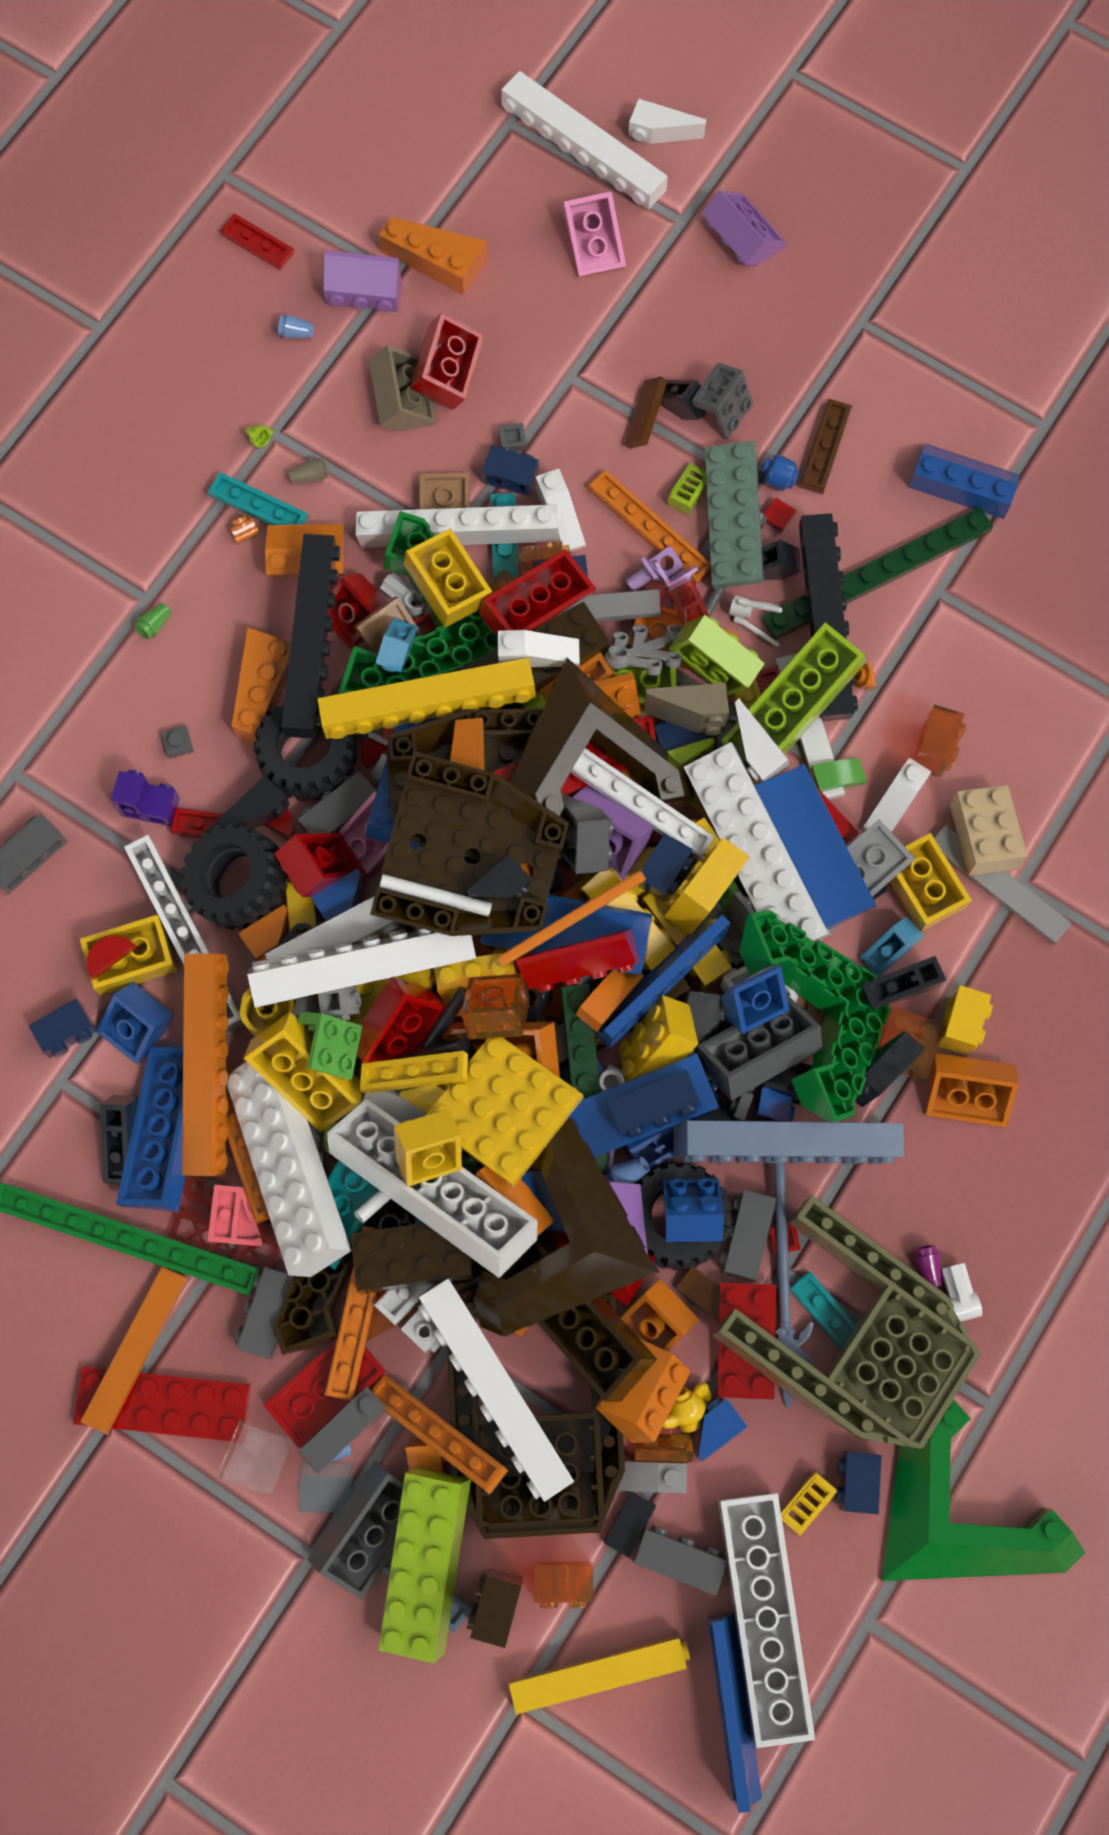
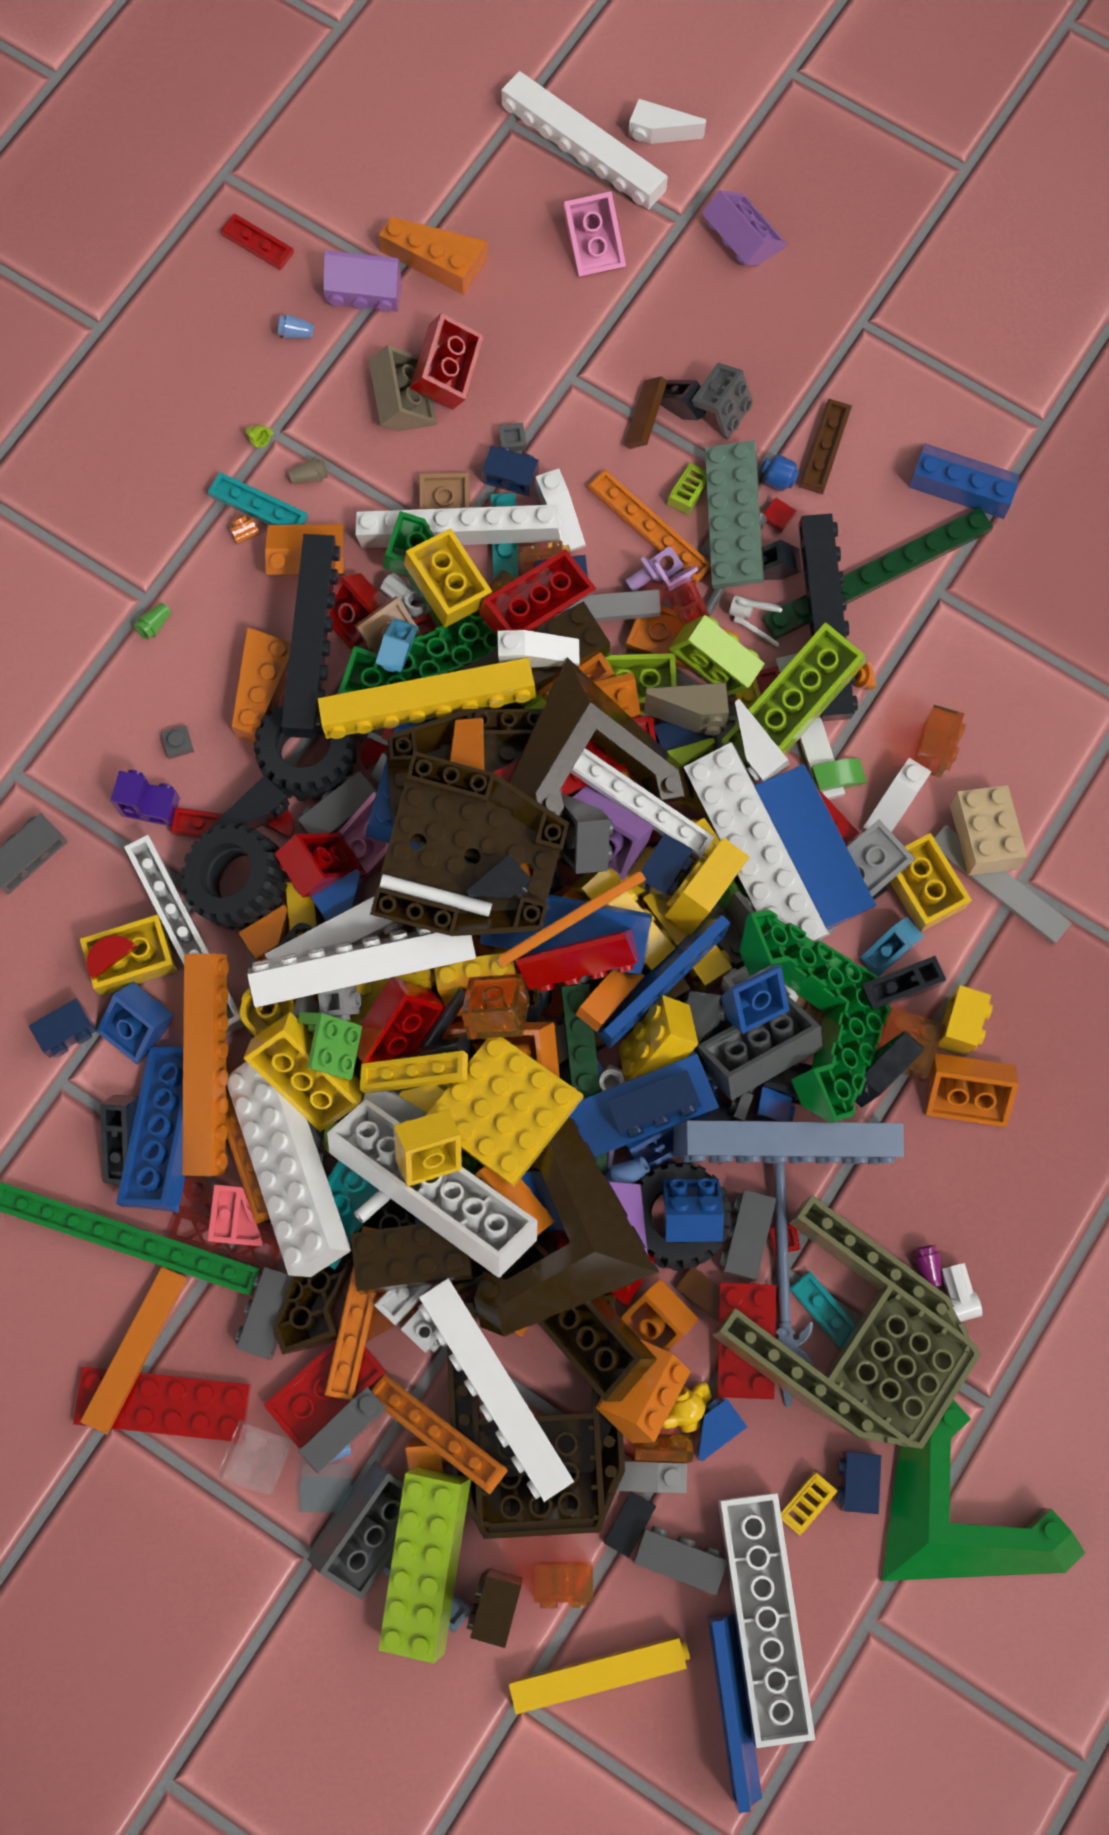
(621, 657): light grey plant -> none

